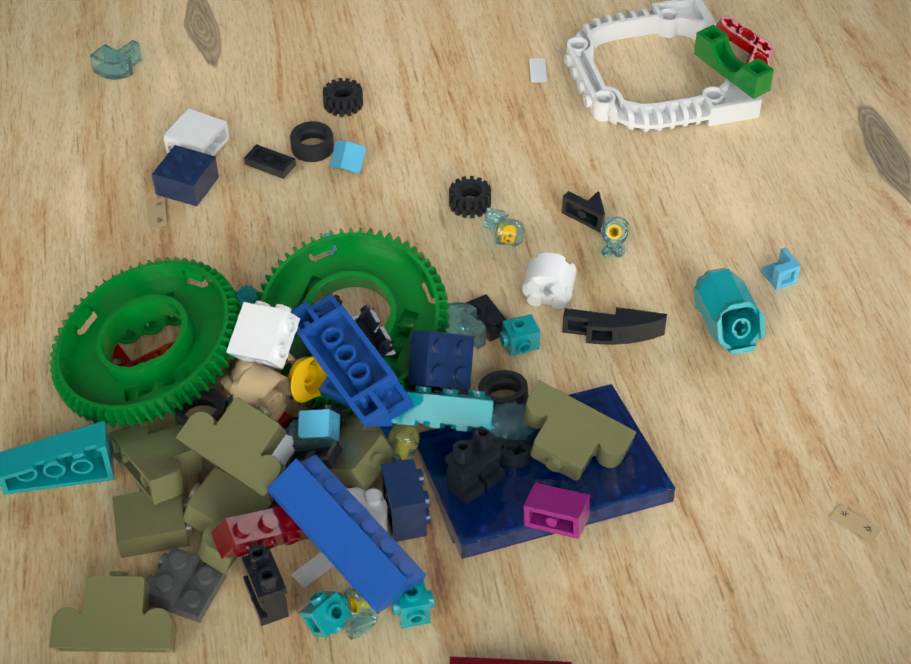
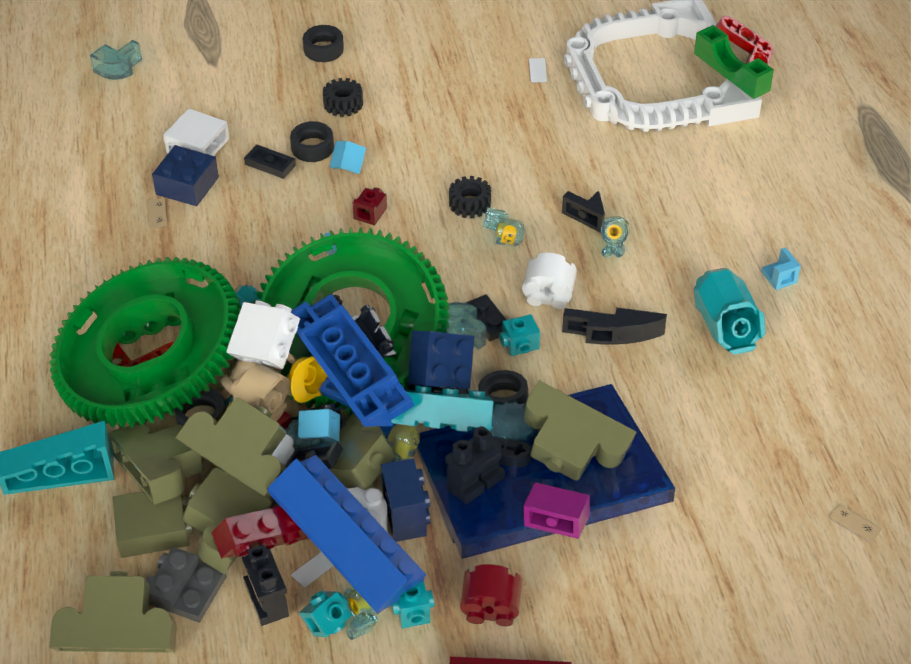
(323, 33): none -> black tyre
(373, 200): none -> dark red brick
(491, 595): none -> dark red brick

